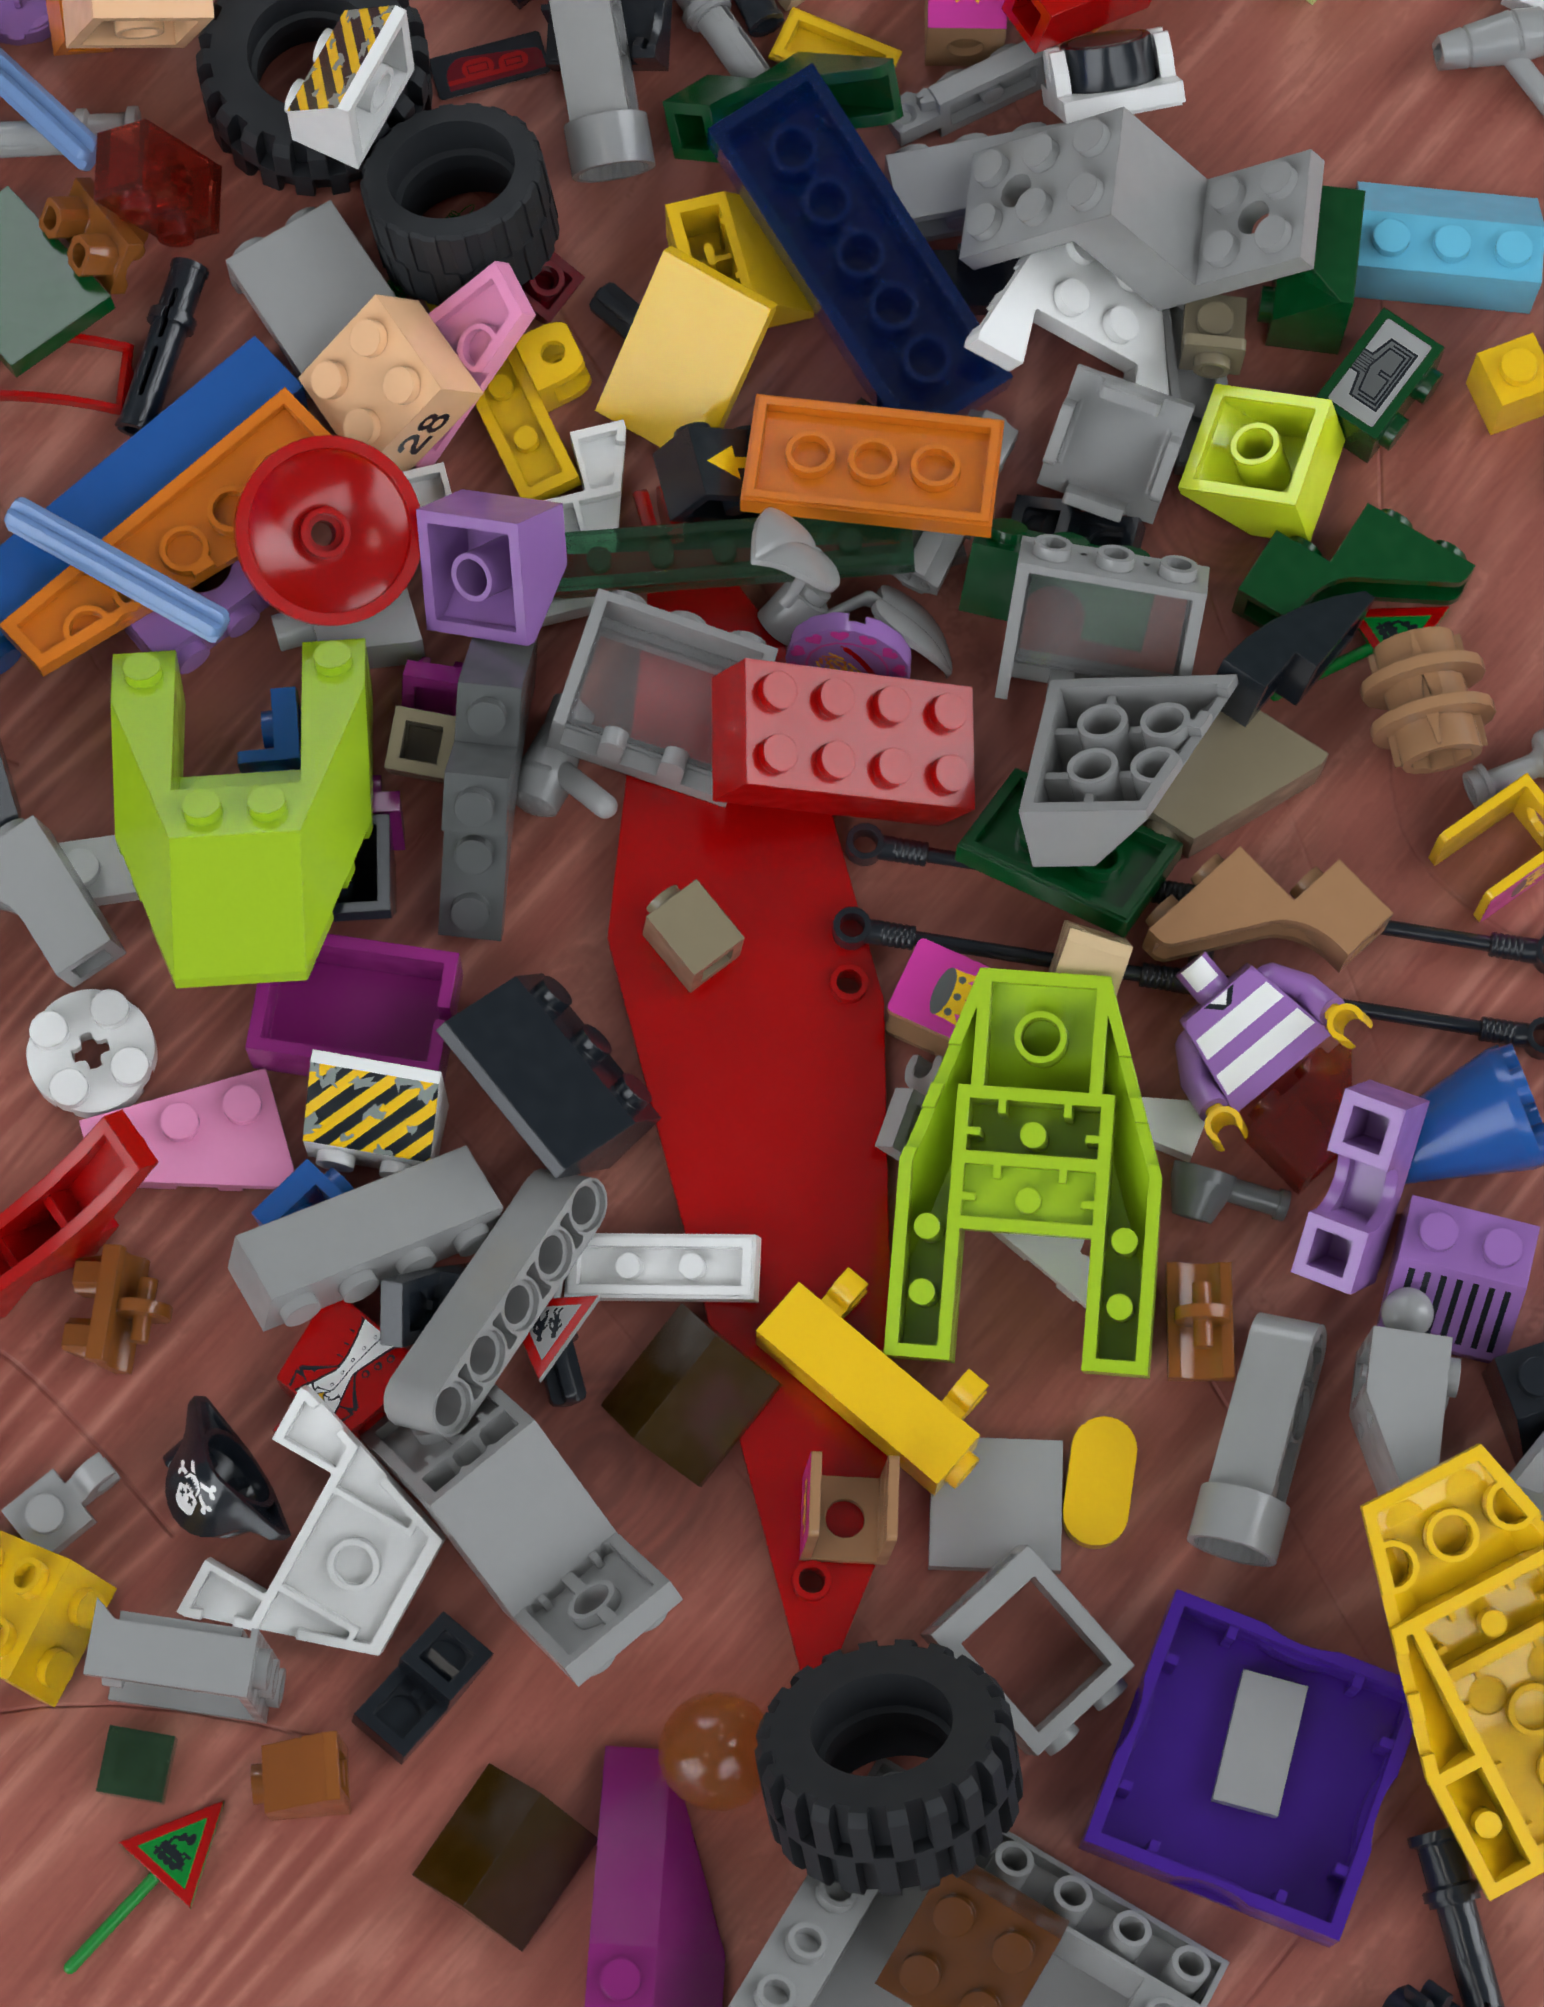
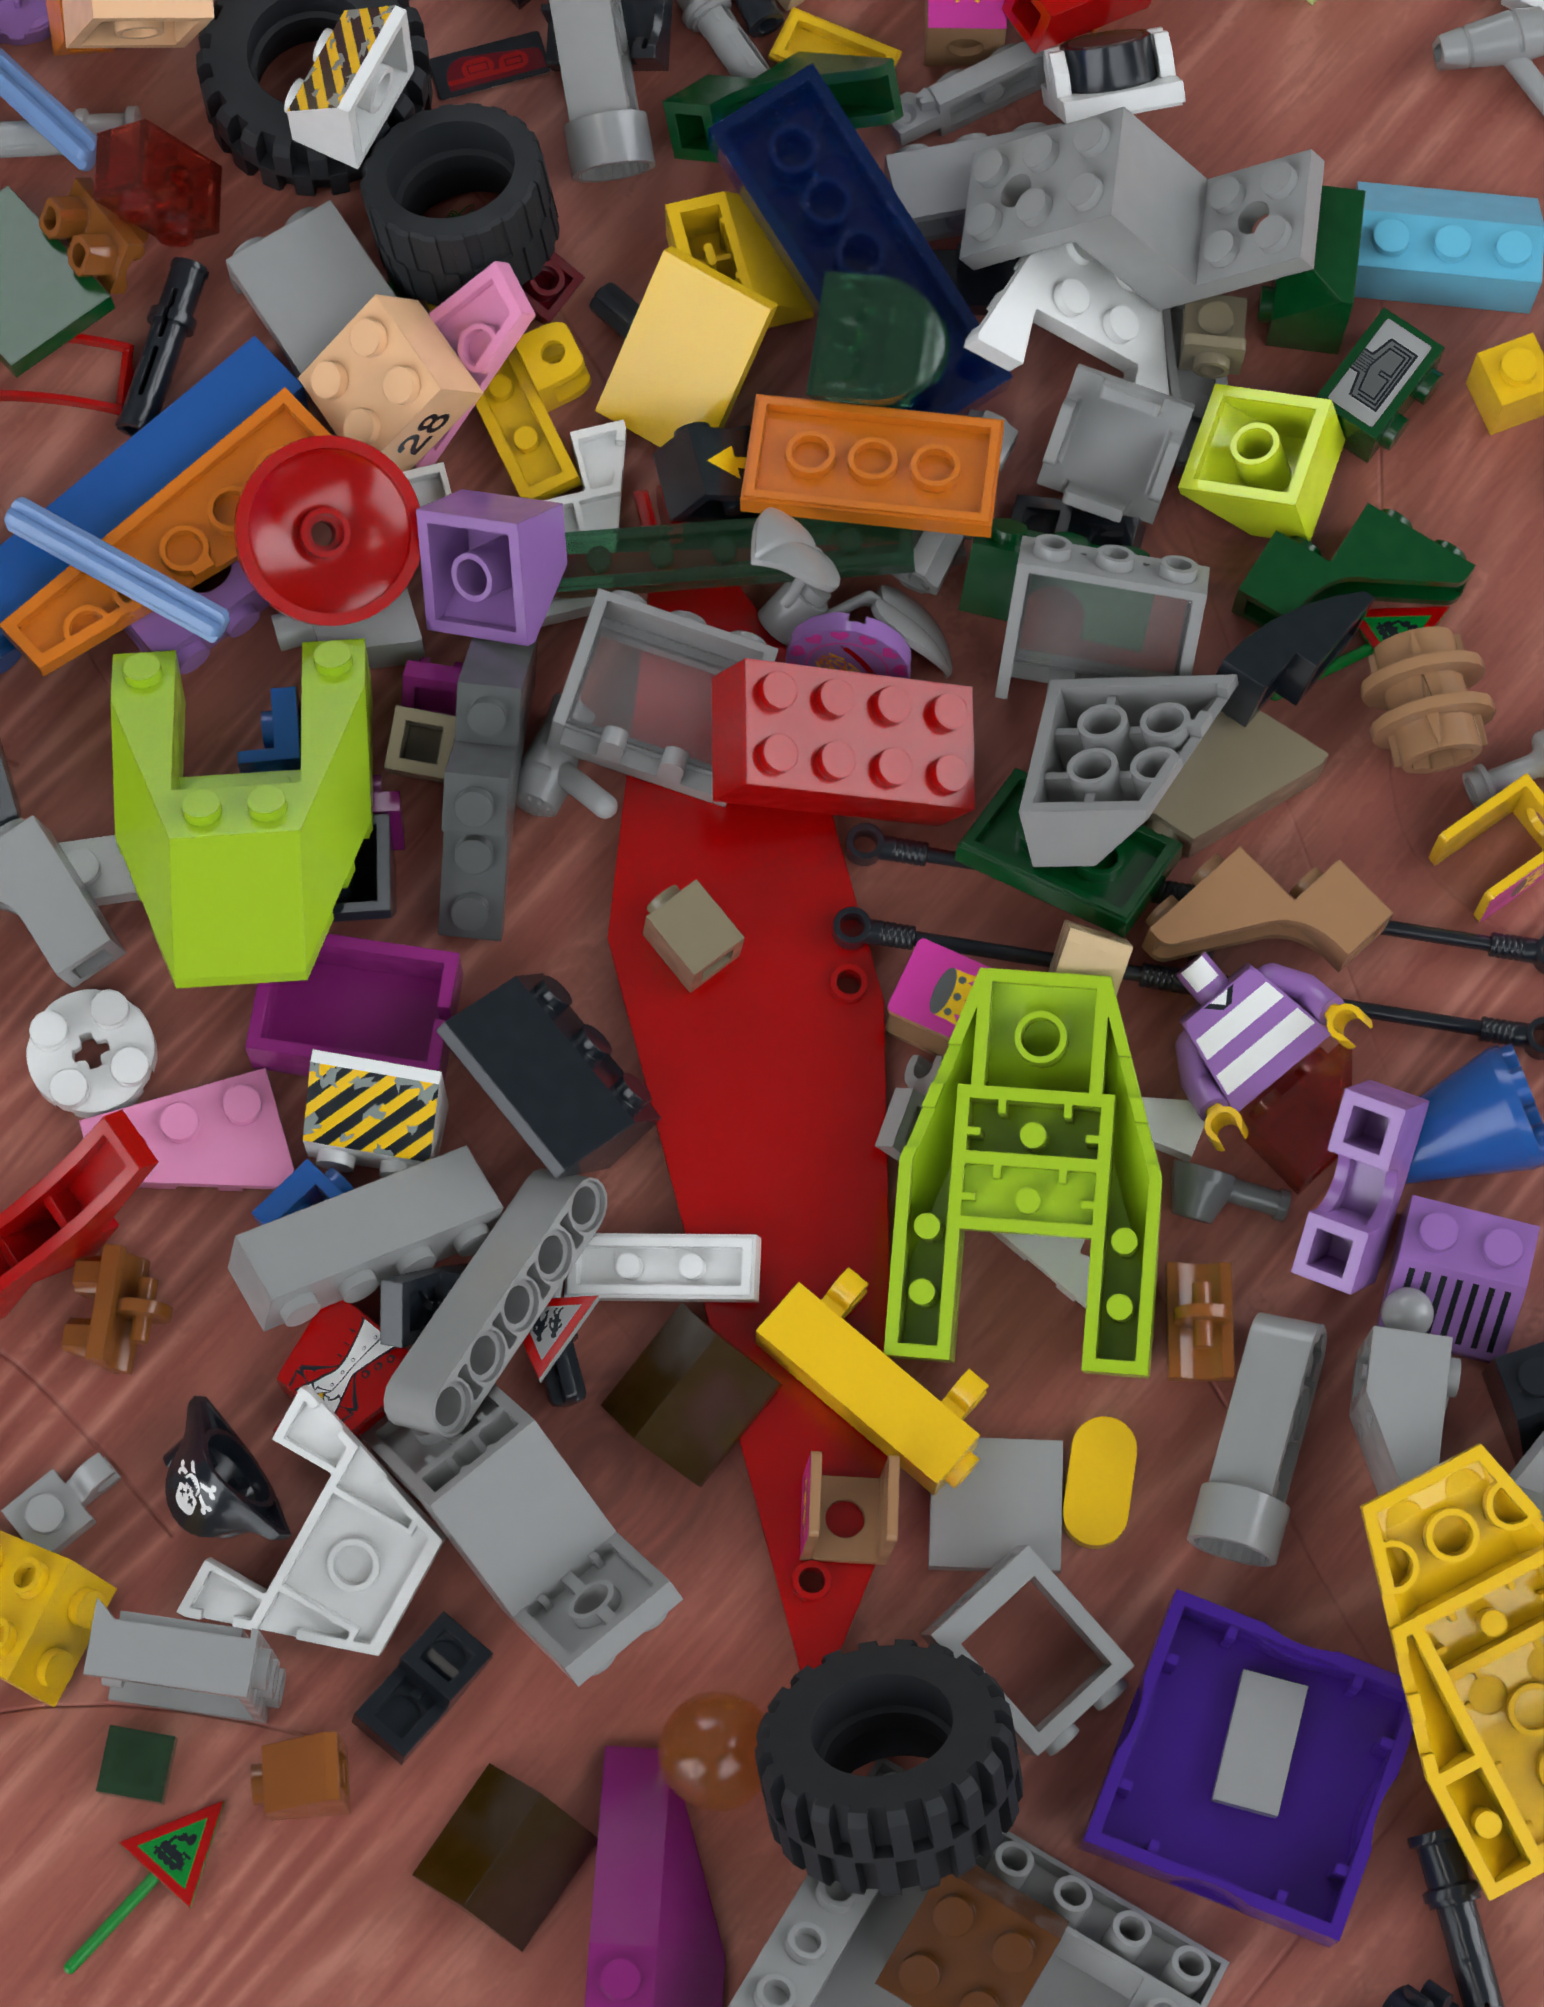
(875, 342): none -> clear green slope

